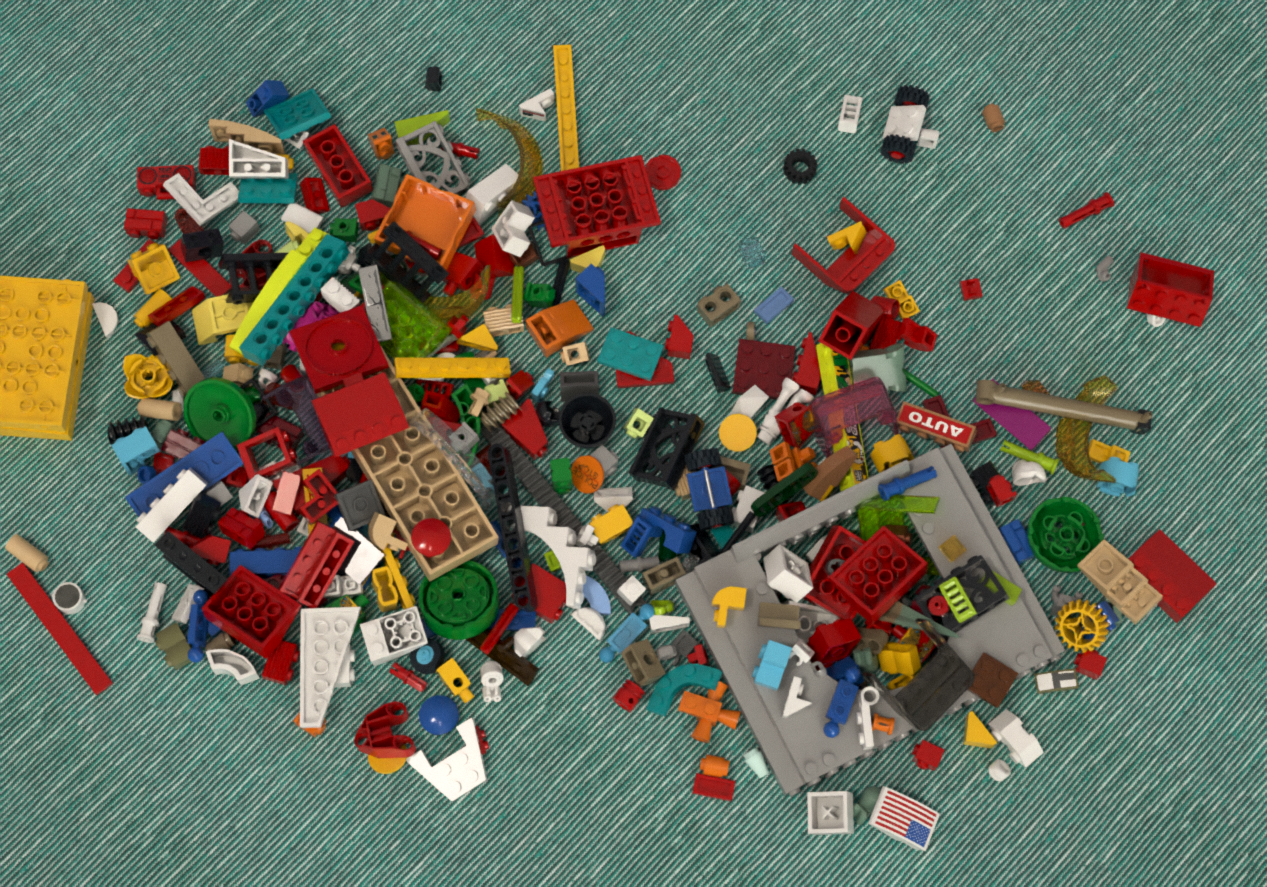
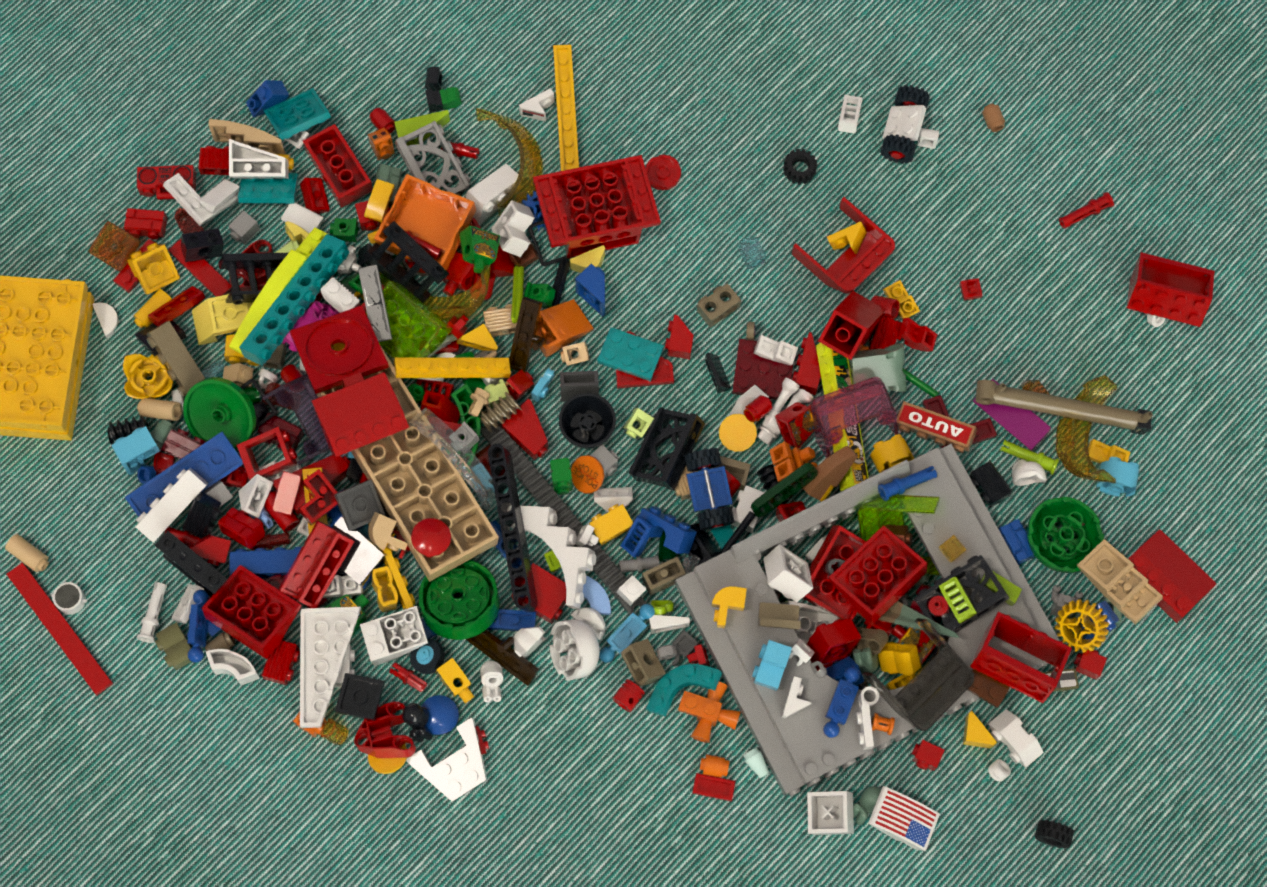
(103, 248): none -> clear orange brick
(219, 195): none -> white slope
(334, 732): none -> clear yellow brick
(359, 697): none -> black tile
(379, 200): none -> yellow slope
(382, 119): none -> red brick
(417, 718): none -> black piece
(443, 99): none -> leg
(479, 247): none -> green torso
(499, 628): red axle -> none
(525, 335): none -> dark brown plate
(547, 416): black hair -> none
(581, 645): none -> white cylinder
(758, 408): none -> red brick
(774, 305): medium blue tile -> none
(775, 351): none -> white slope
(1000, 490): red brick -> none
(1013, 672): none -> red hose
(1054, 834): none -> black tyre
(1102, 269): light grey arm -> none

